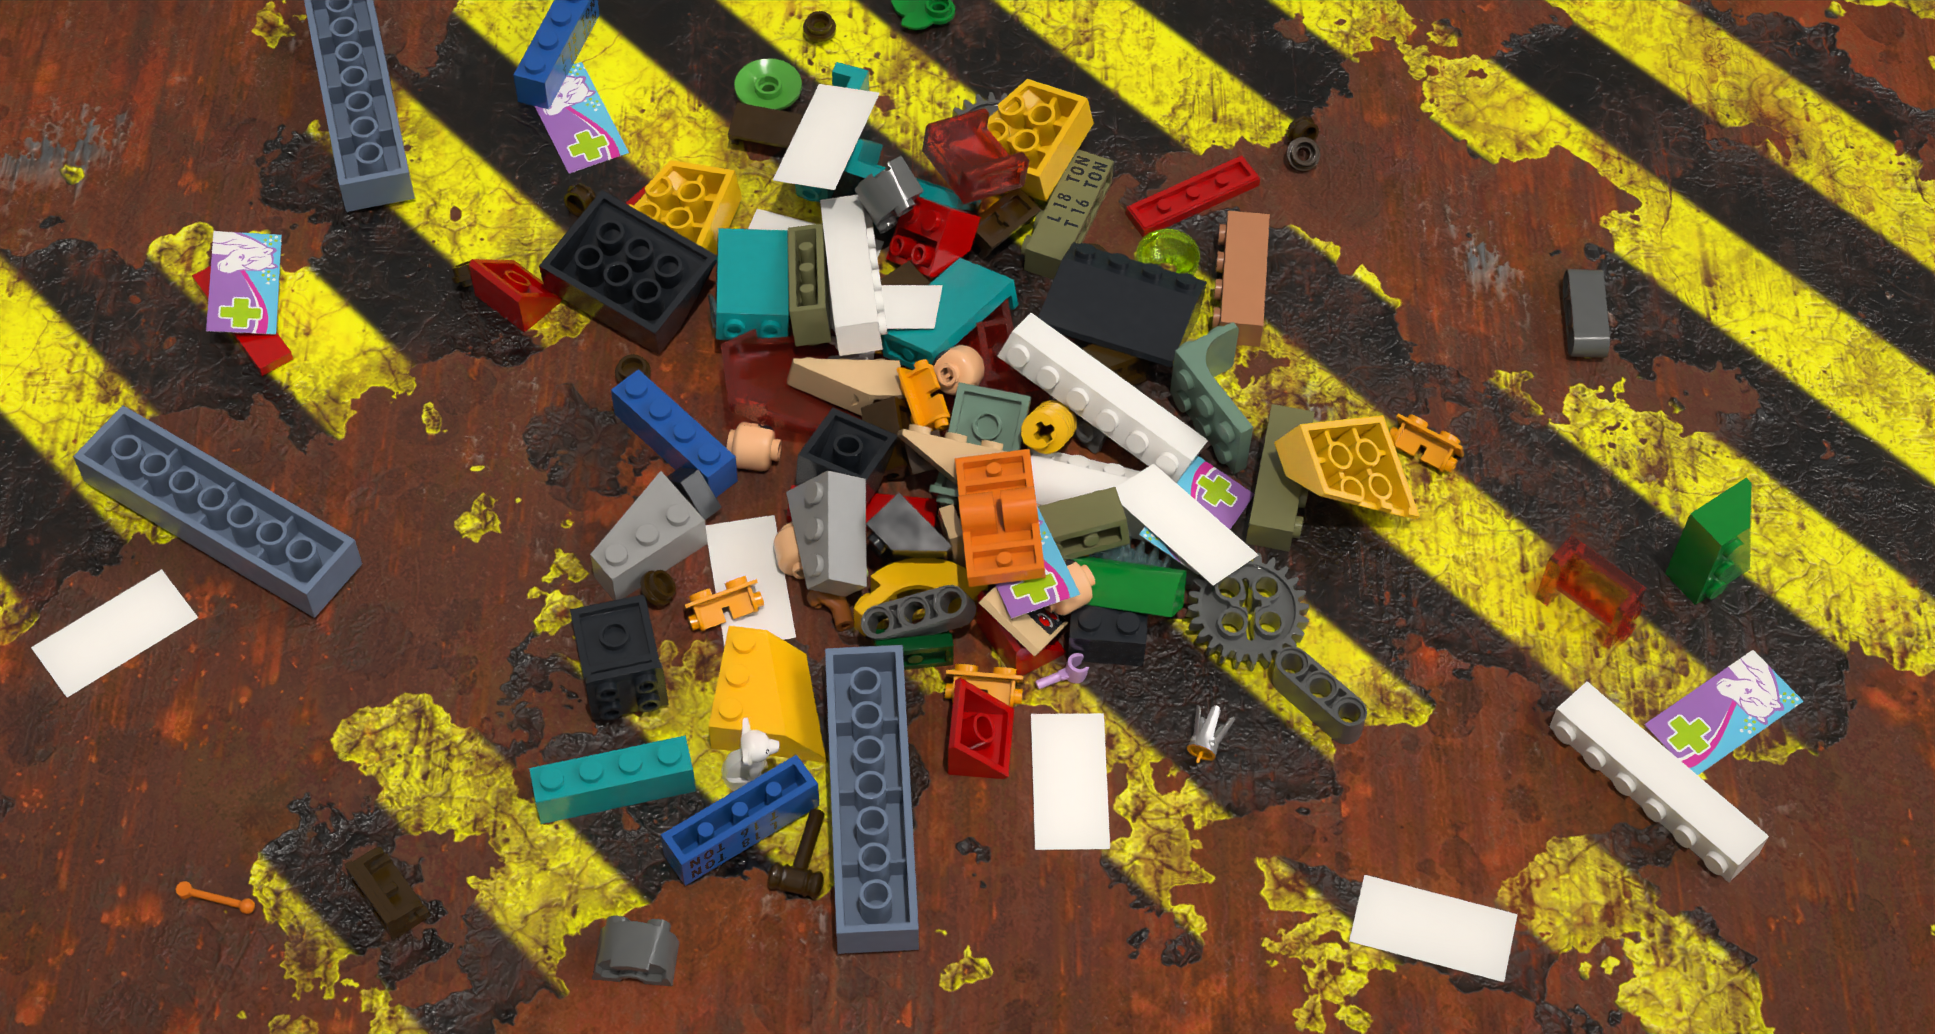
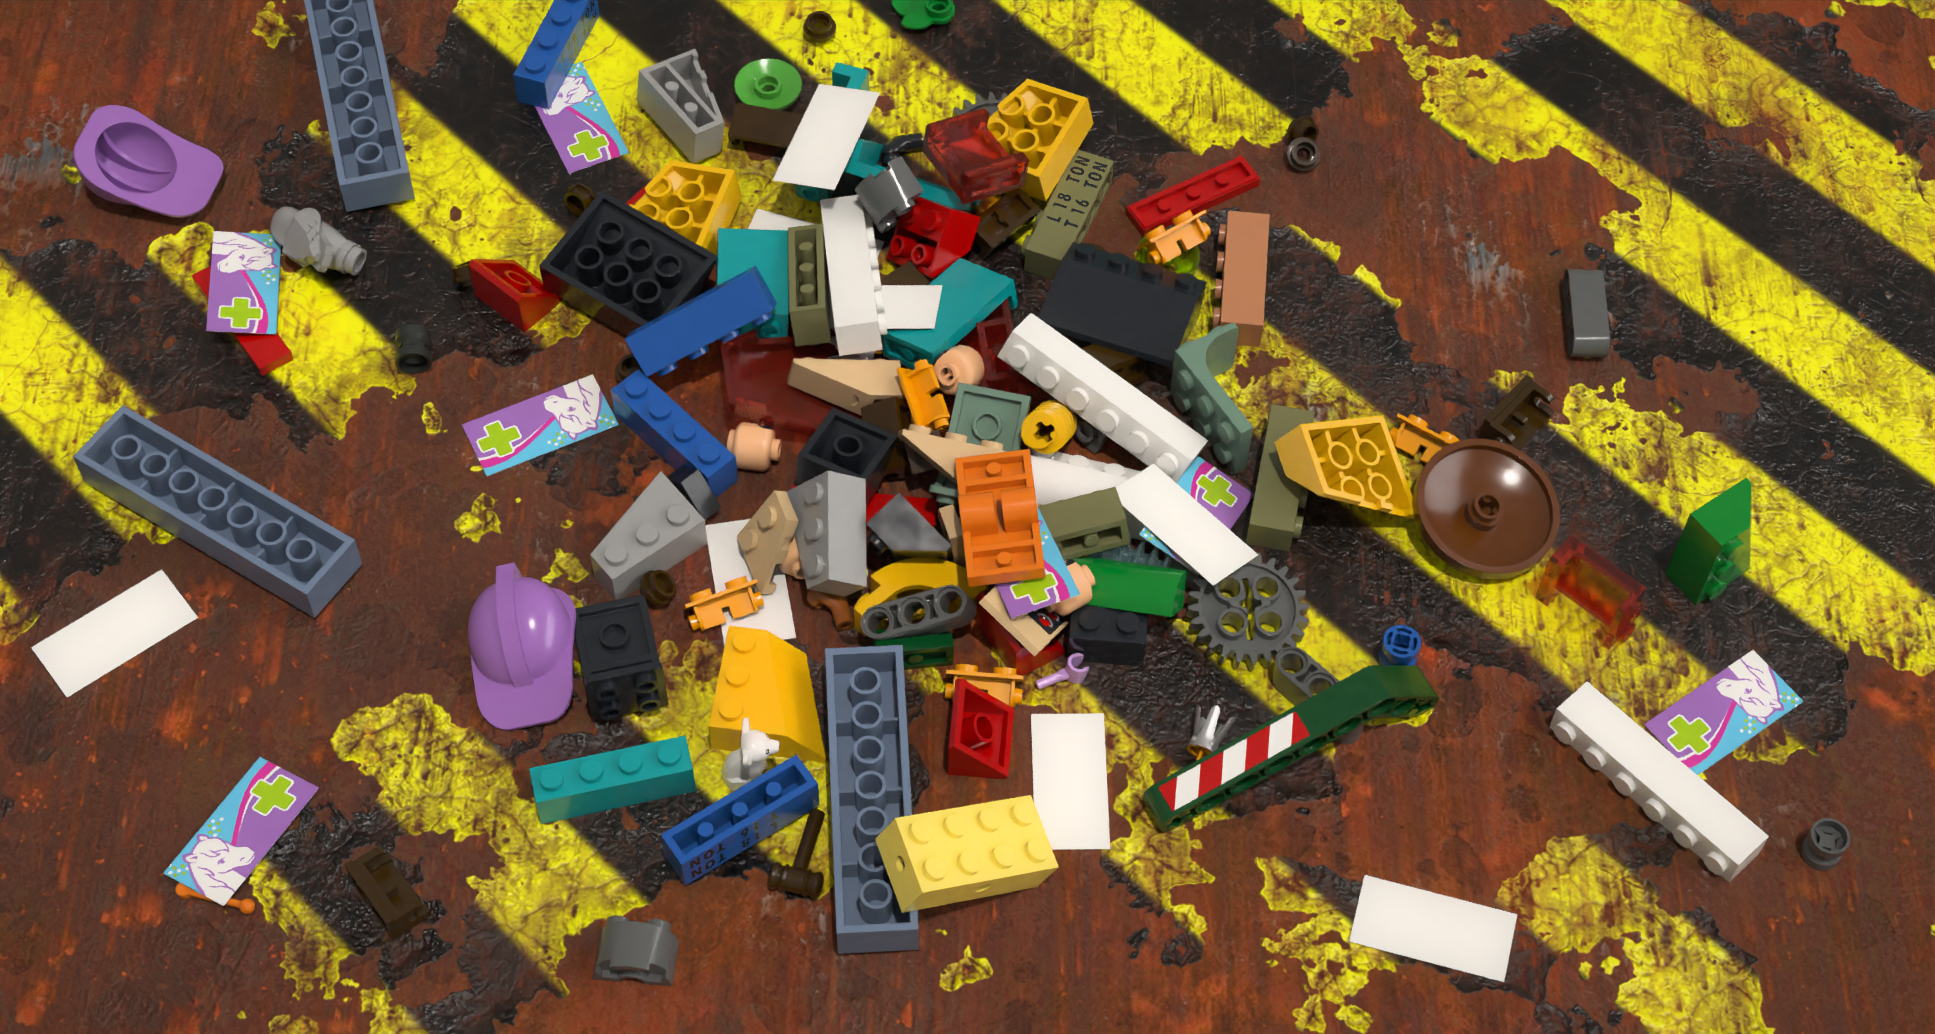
(143, 164): none -> medium lavender piece
(241, 831): none -> sticker
(315, 242): none -> light grey animal
(413, 349): none -> pearl dark grey wheel
(522, 650): none -> medium lavender piece
(539, 425): none -> sticker
(682, 104): none -> light grey wedge
(702, 321): none -> blue brick
(767, 538): none -> tan wing
(901, 144): none -> black arm
(966, 853): none -> light yellow brick
(1187, 230): none -> light orange hinge
(1240, 764): none -> dark green beam
(1399, 646): none -> blue wheel
(1486, 508): none -> reddish brown dish
(1518, 415): none -> dark brown hinge
(1825, 844): none -> dark grey wheel

